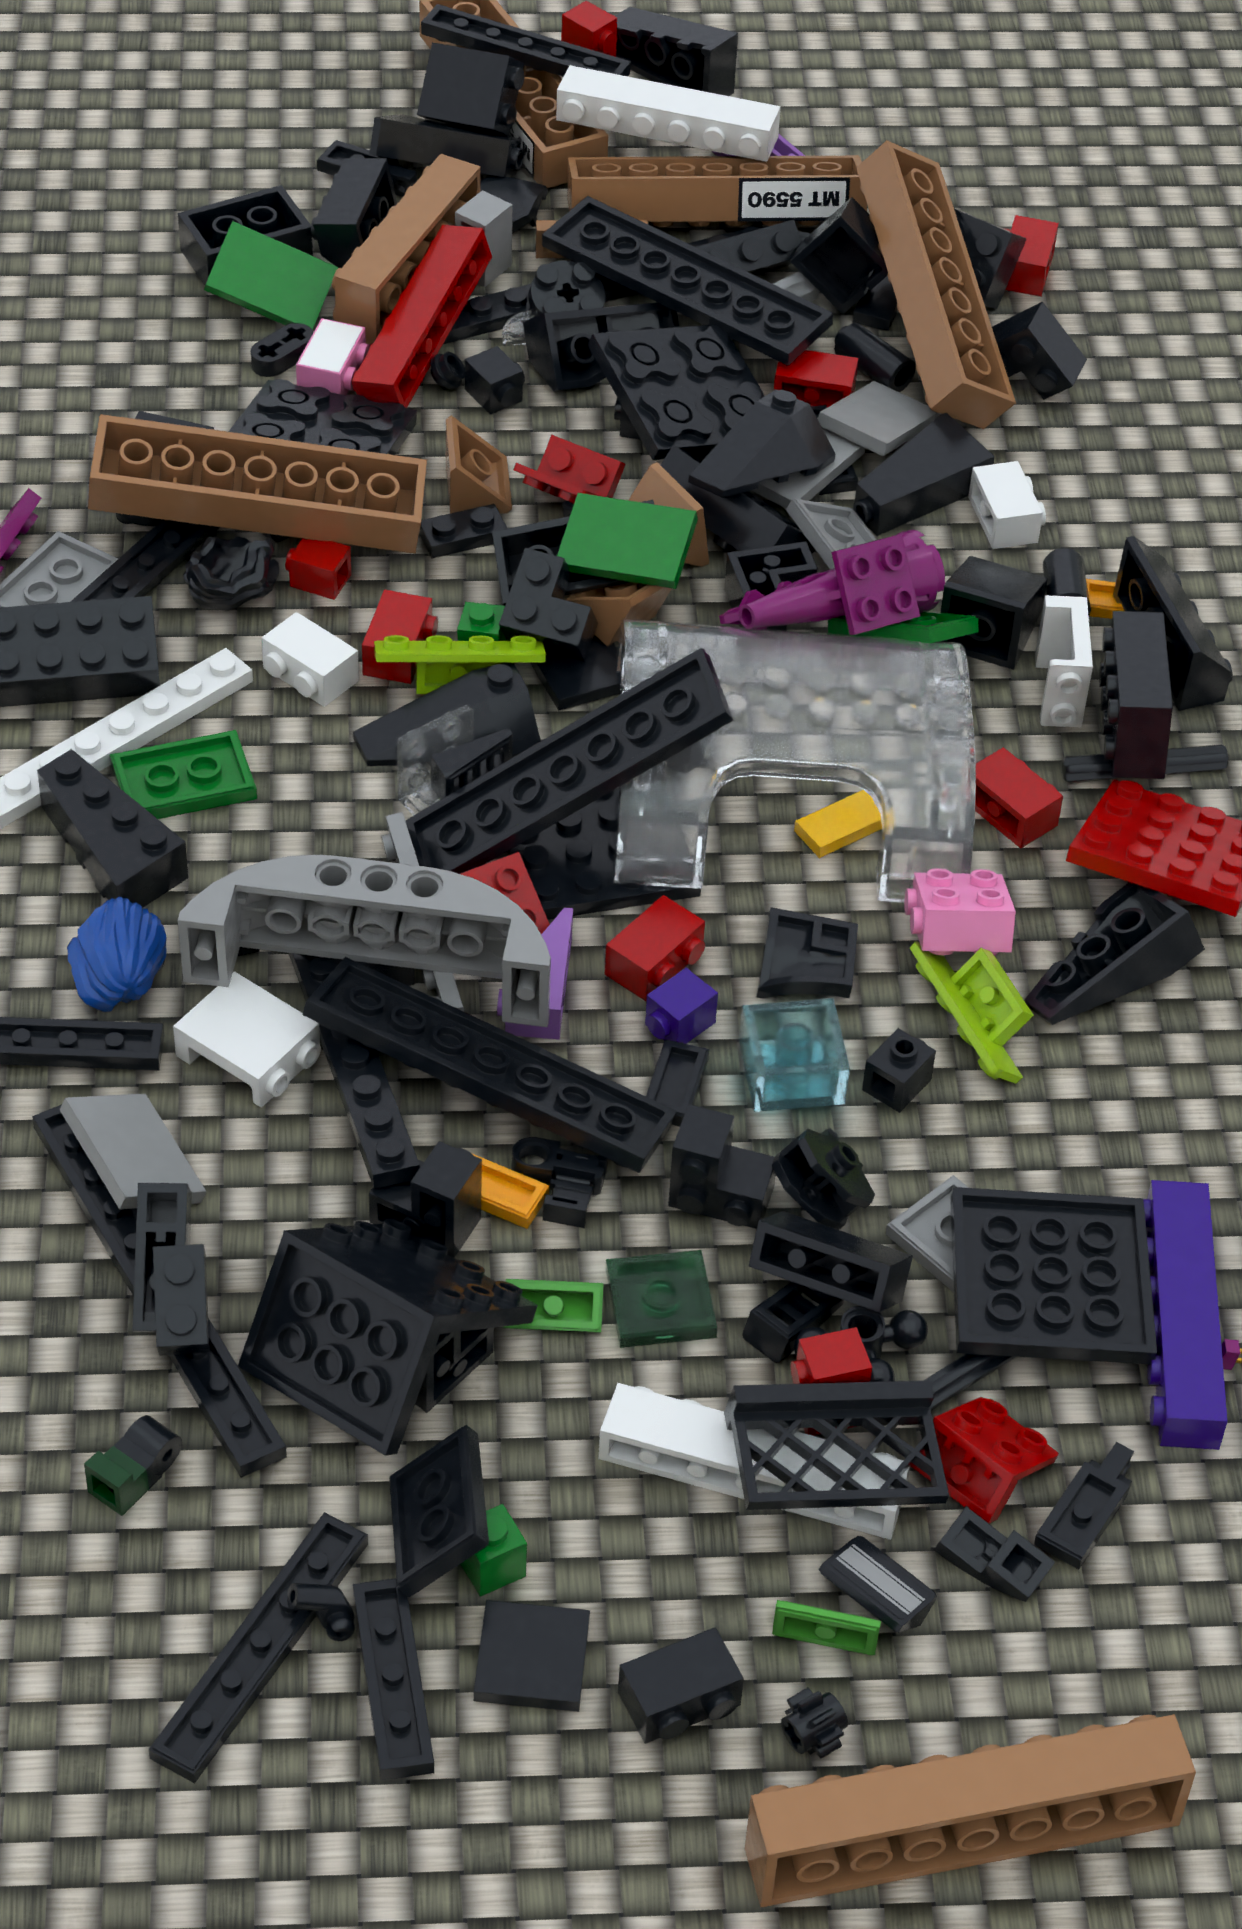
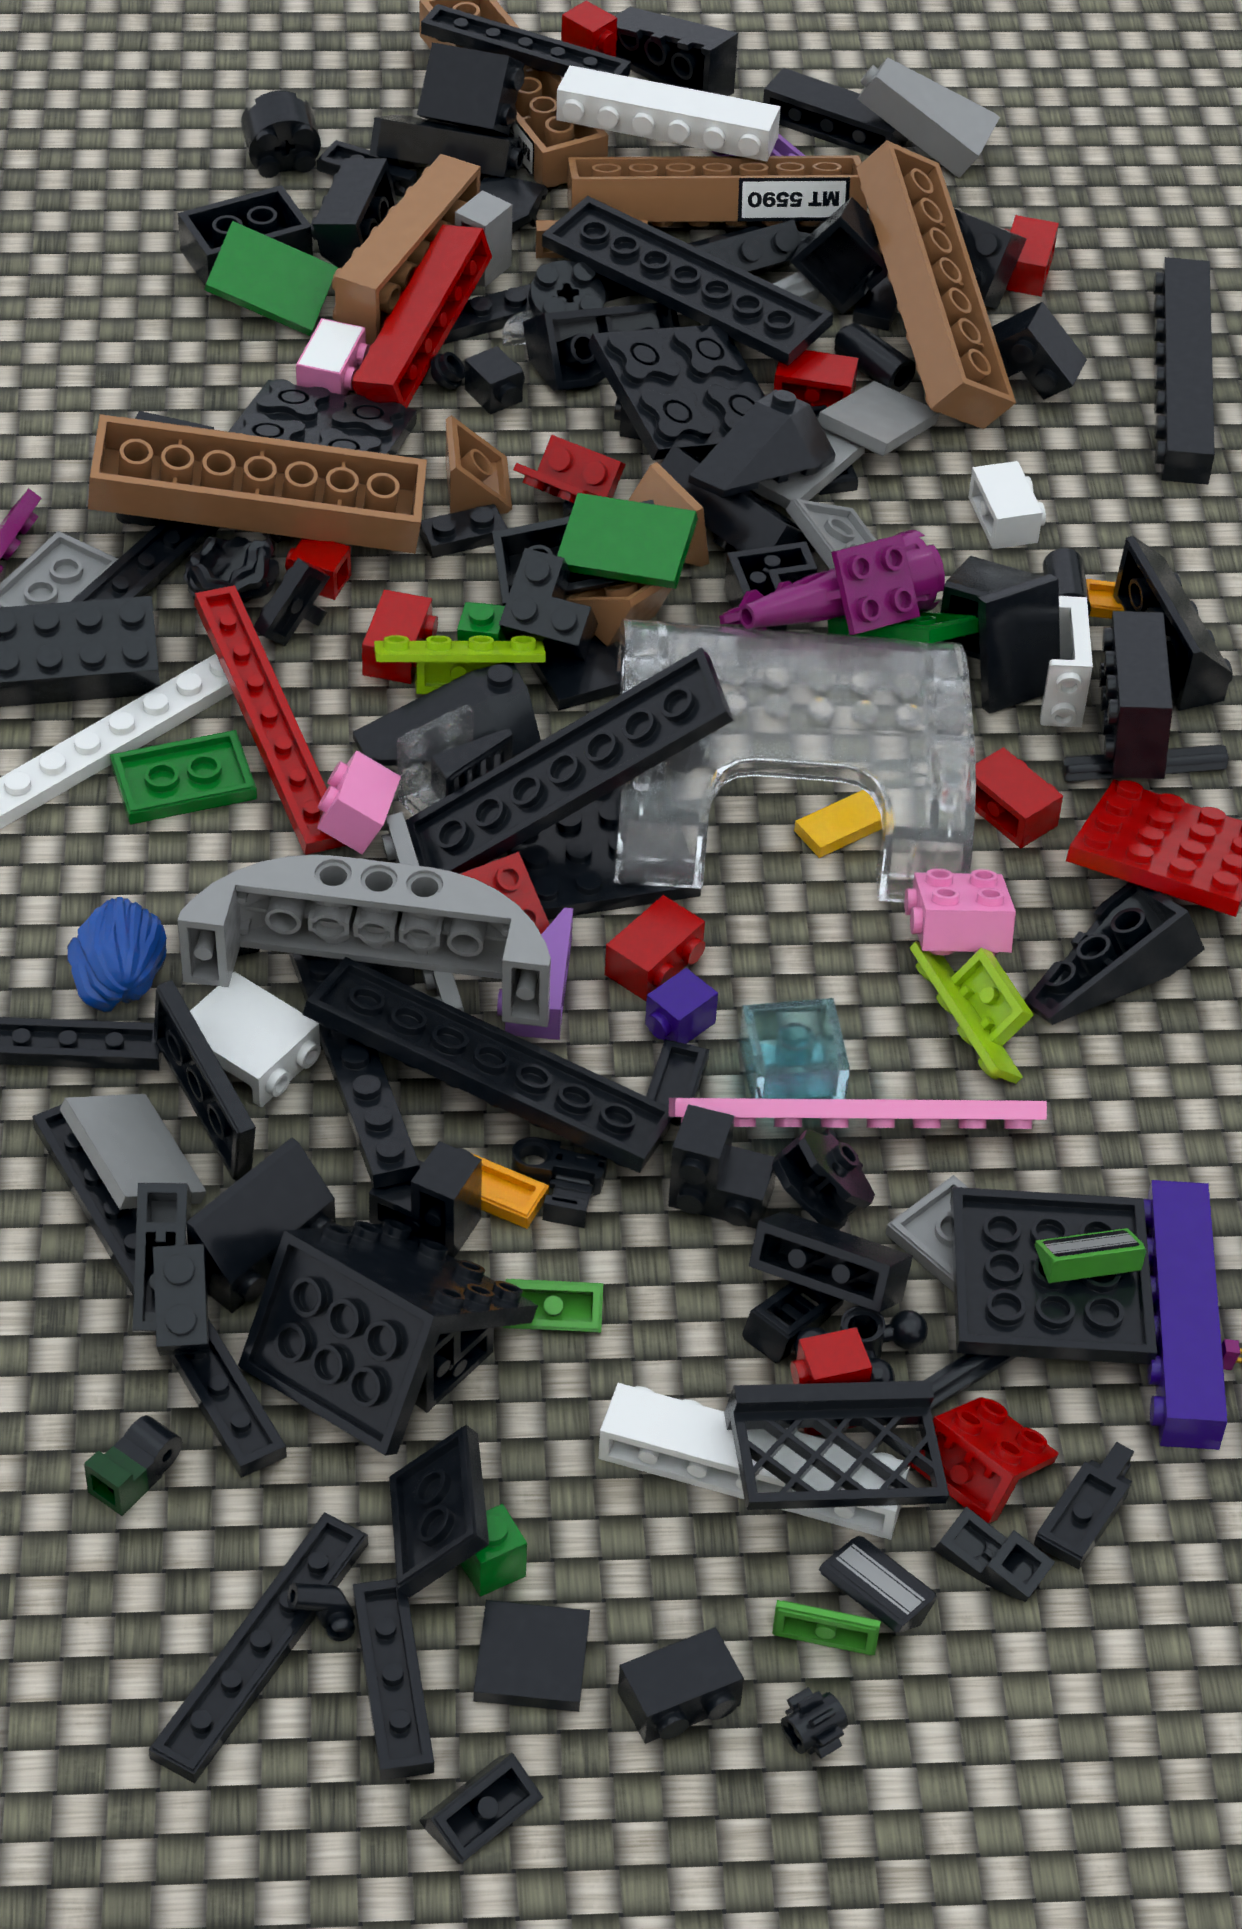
(110, 832): black wedge -> none
(203, 1081): none -> black tile
(249, 1218): none -> black slope
(266, 714): none -> red plate
(280, 349): black beam -> none
(281, 134): none -> black brick
(293, 602): none -> black plate
(310, 659): white brick -> none
(357, 801): none -> bright pink brick
(482, 1807): none -> black slope
(661, 1298): clear green tile -> none
(807, 955): black plate -> none
(828, 113): none -> black brick
(878, 1112): none -> bright pink plate
(898, 1070): black brick -> none
(920, 476): black slope -> none
(928, 114): none -> light grey slope
(967, 1809): medium nougat brick -> none
(1017, 641): none -> black tile
(1090, 1255): none -> bright green slope
(1184, 371): none -> black brick

